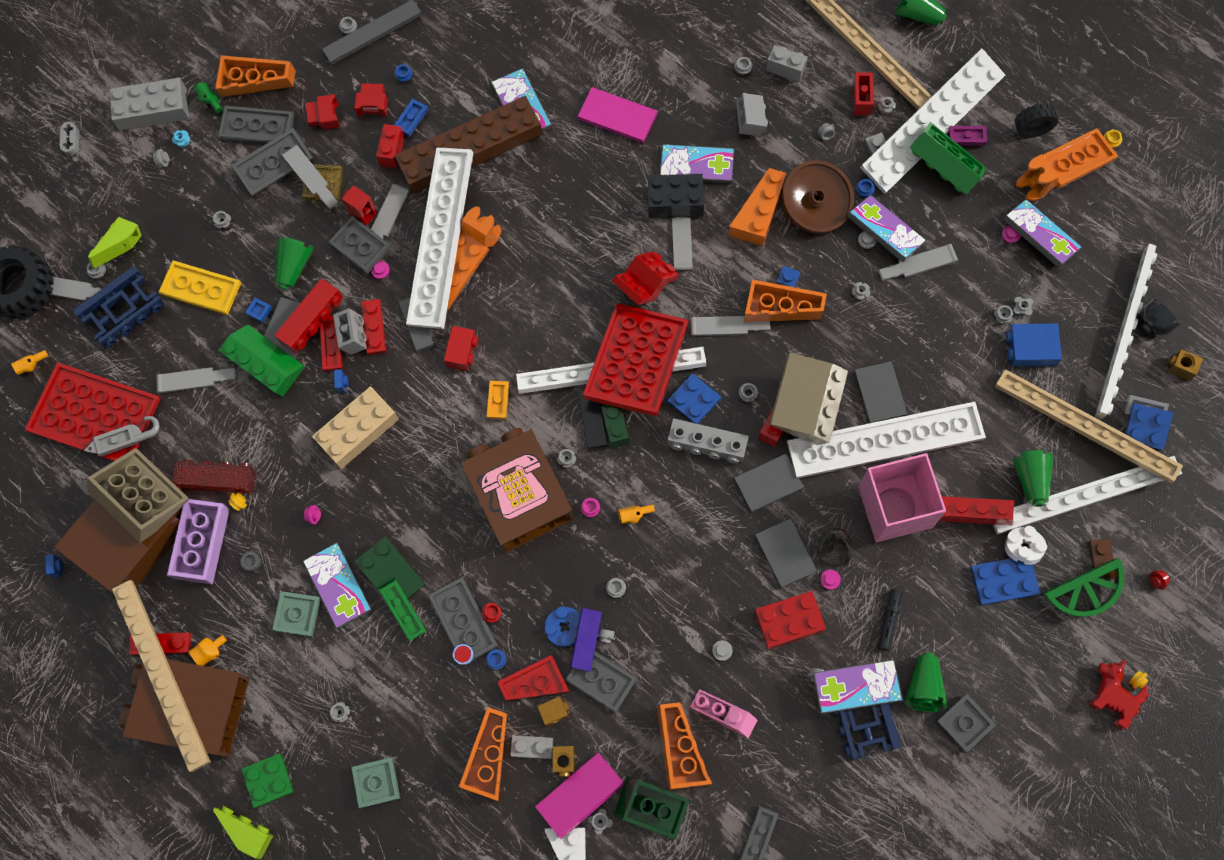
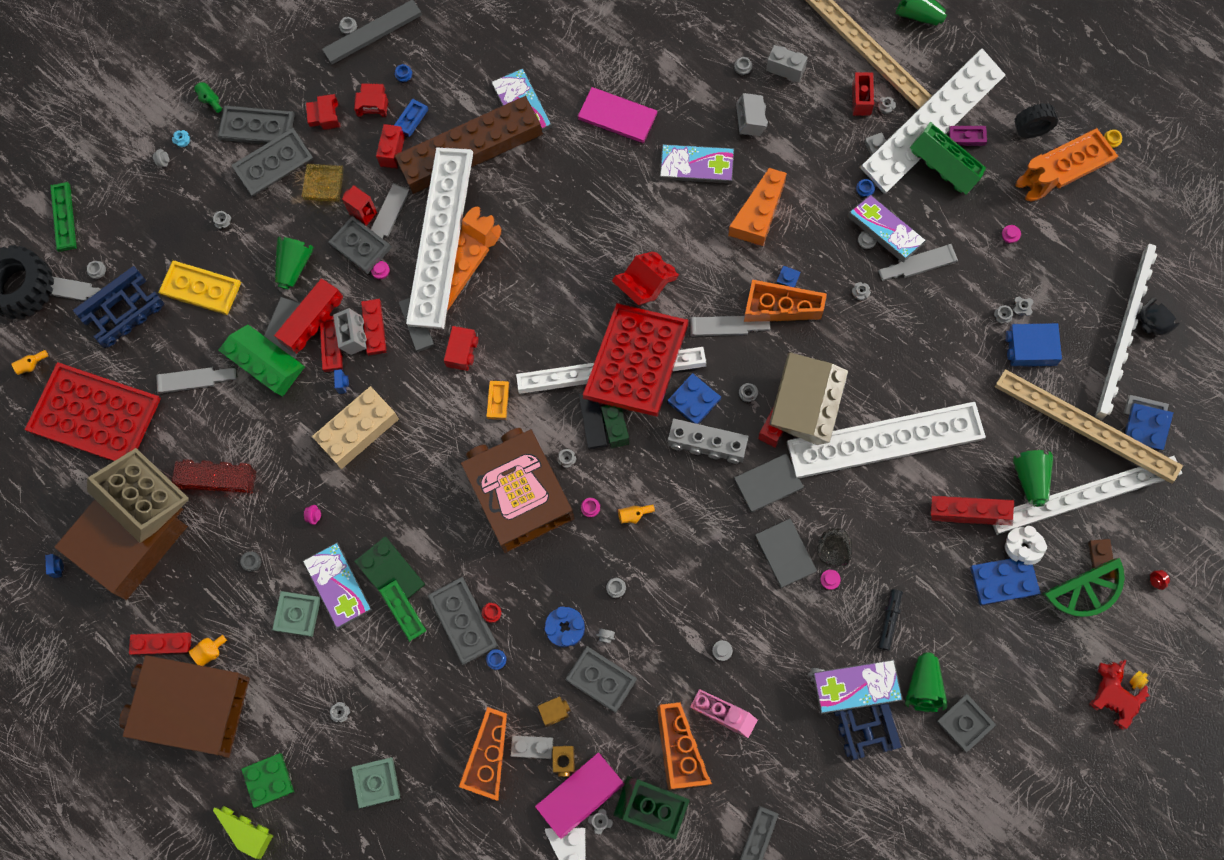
(63, 217): none -> green tile
(65, 138): light grey beam -> none
(117, 240): lime slope -> none
(121, 438): light grey plate -> none
(149, 104): light grey brick -> none
(161, 676): tan plate -> none
(198, 541): lavender brick -> none
(237, 501): yellow plate -> none
(252, 75): orange wedge -> none
(258, 310): blue plate -> none
(309, 175): light grey piece -> none
(463, 654): red tile -> none
(534, 681): red wing -> none
(585, 640): dark purple tile -> none
(675, 196): black brick -> none
(682, 243): light grey piece -> none
(789, 620): red brick -> none
(820, 182): reddish brown dish -> none
(826, 131): light grey plate -> none
(880, 392): dark grey tile -> none
(919, 501): bright pink container -> none
(1042, 233): tile -> none
(1192, 362): pearl gold brick -> none

